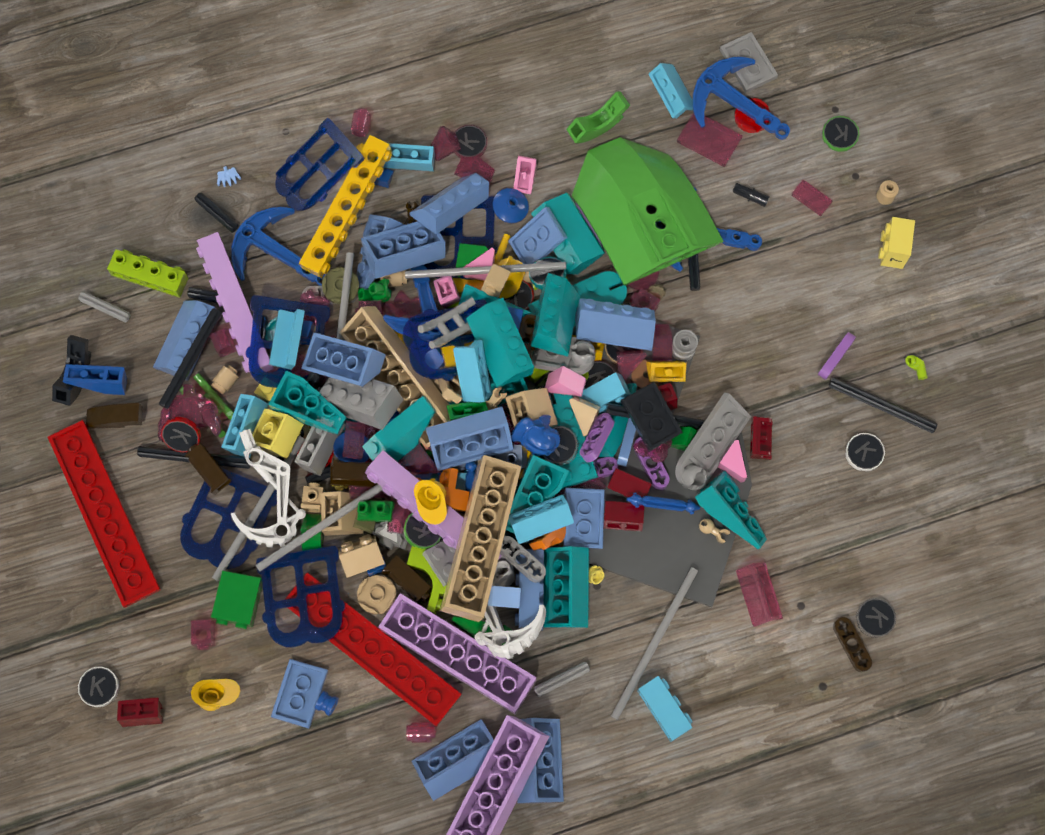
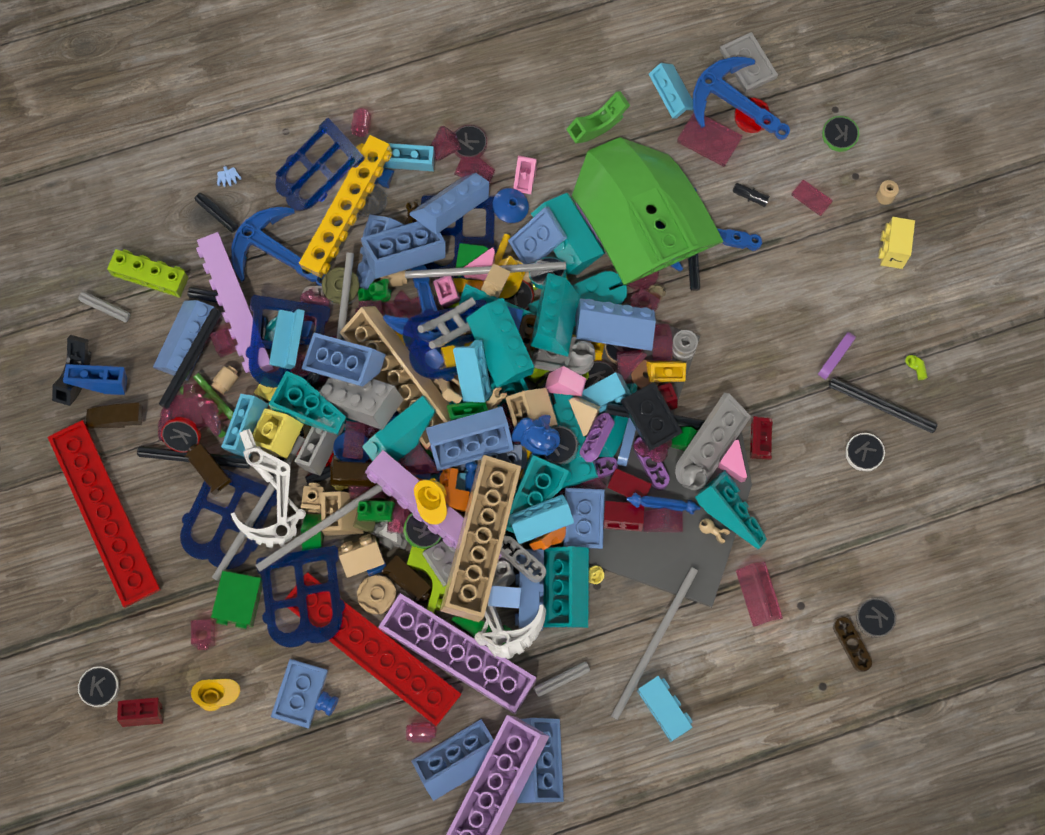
(375, 202): none -> clear tile
(663, 521): none -> clear pink slope

